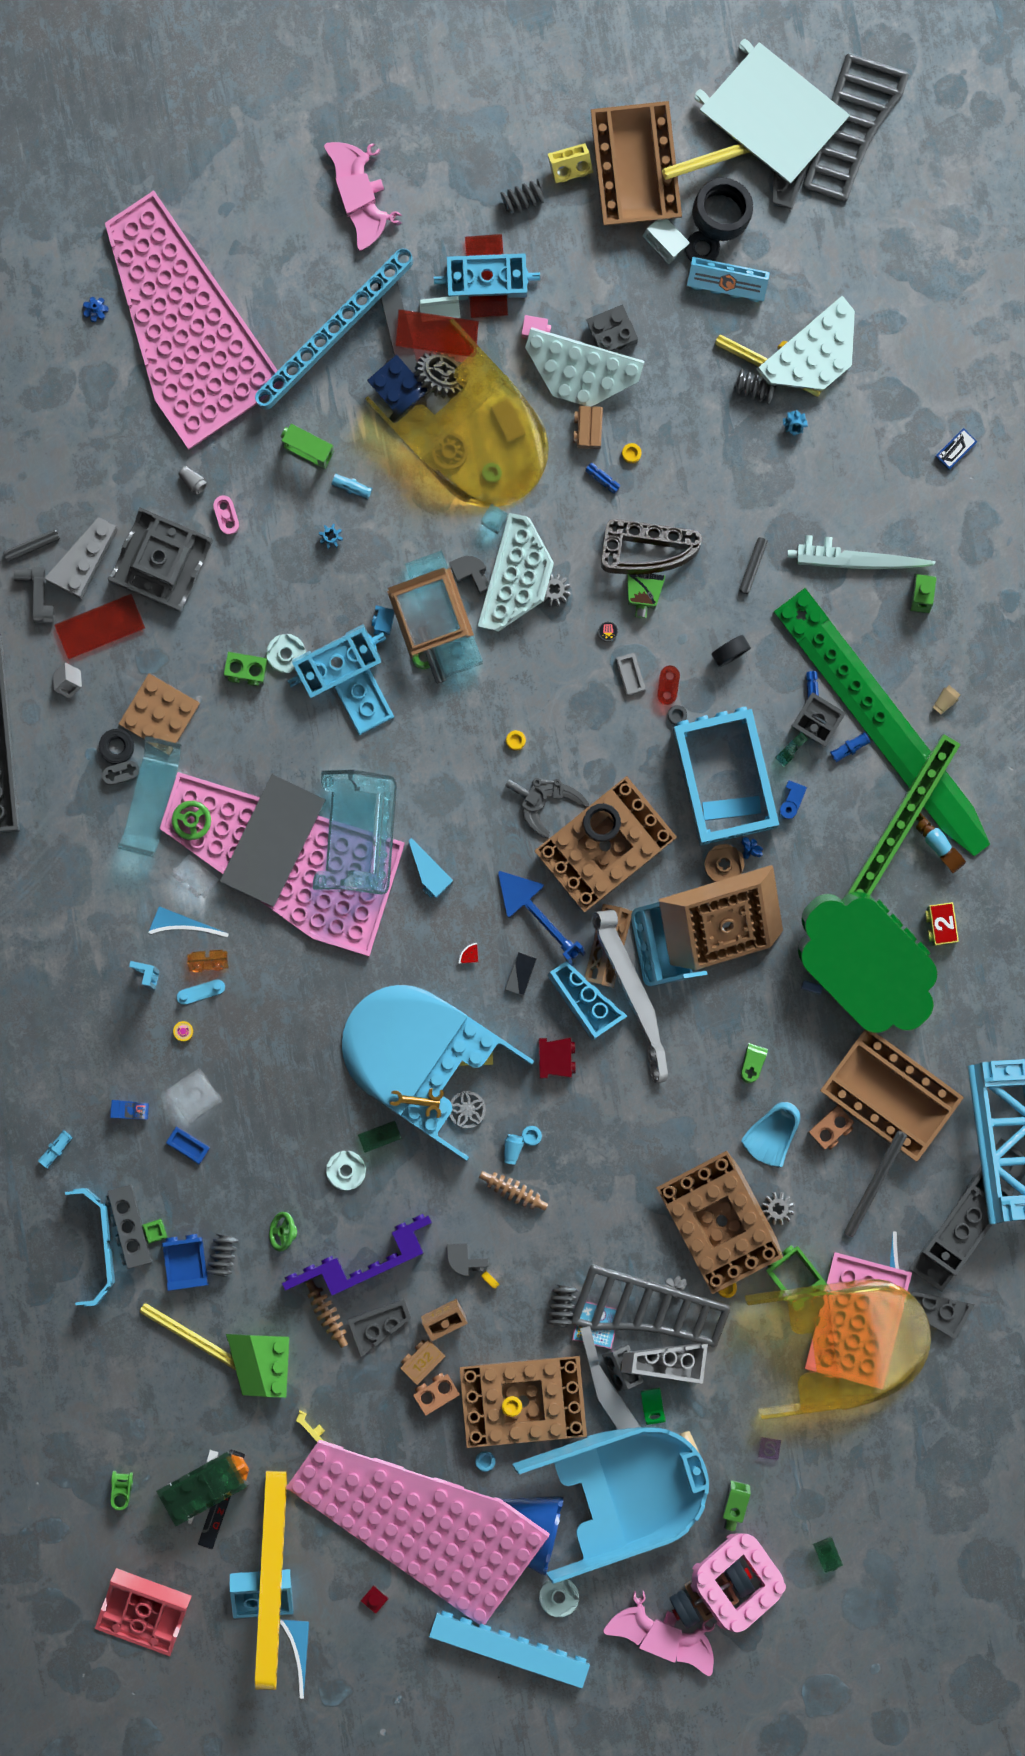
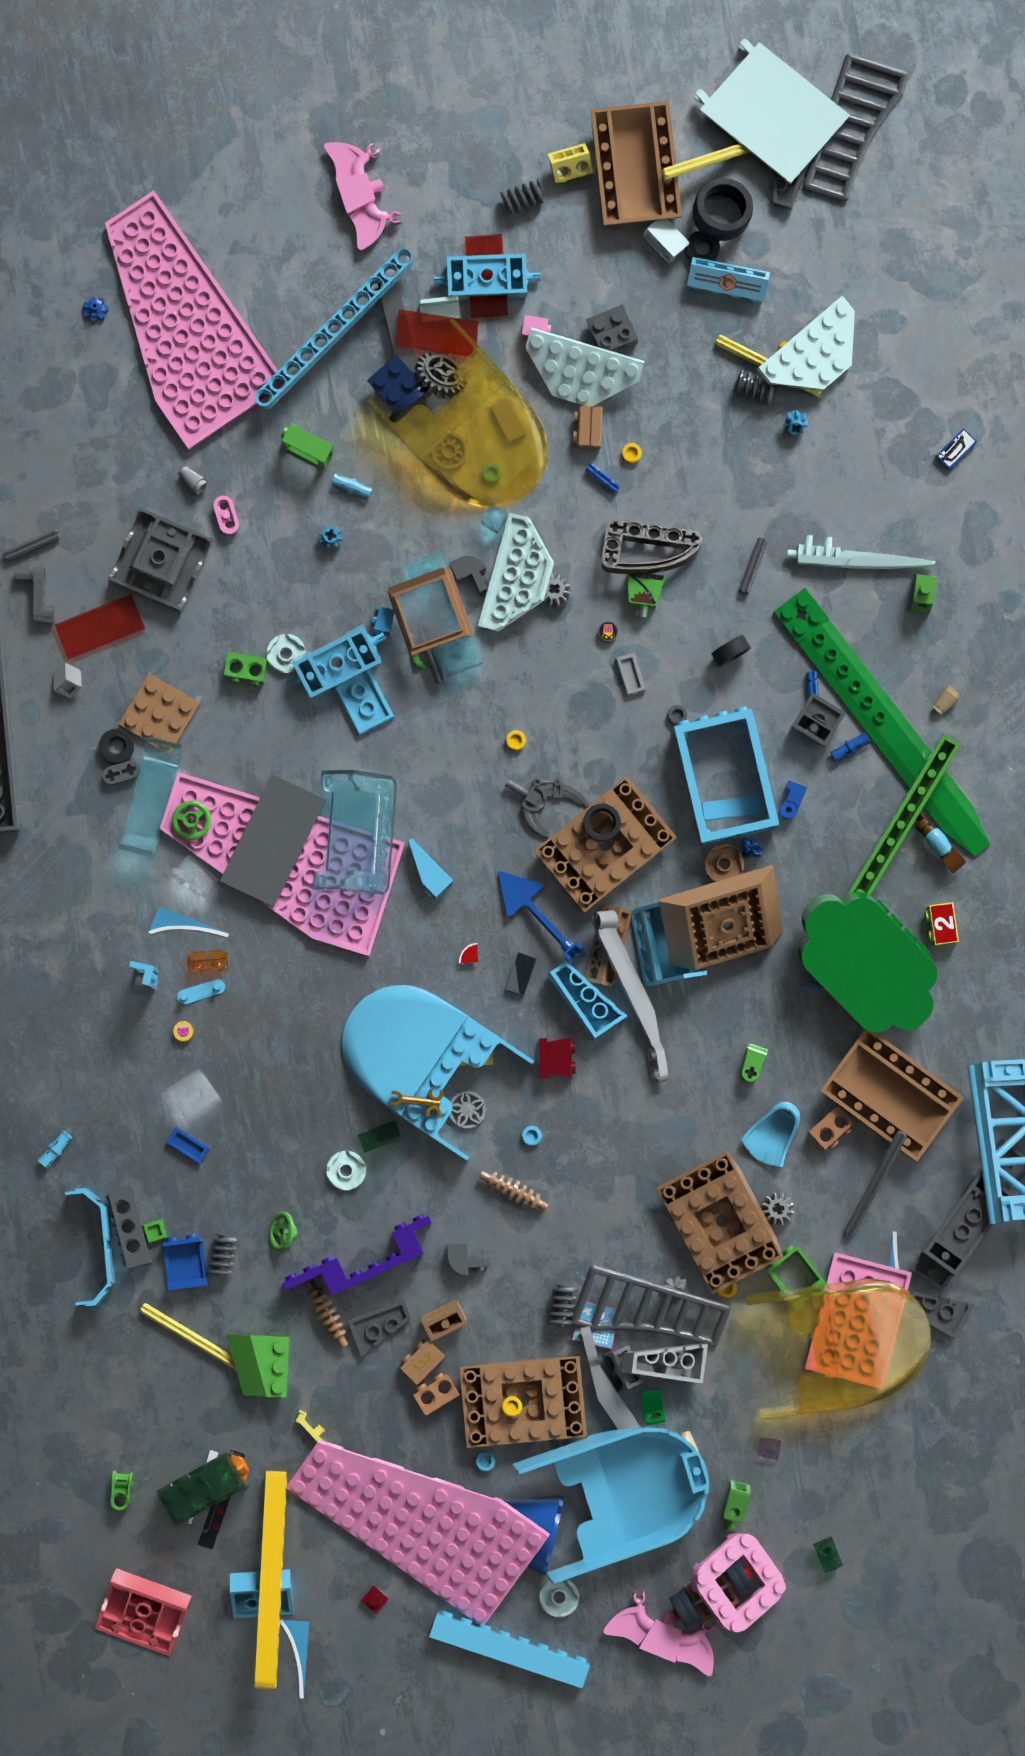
(81, 562): light grey wedge -> none
(129, 1110): blue leg -> none
(490, 1280): yellow tile -> none
(513, 1147): medium azure cone -> none
(667, 685): clear red plate -> none
(787, 753): clear green piece -> none

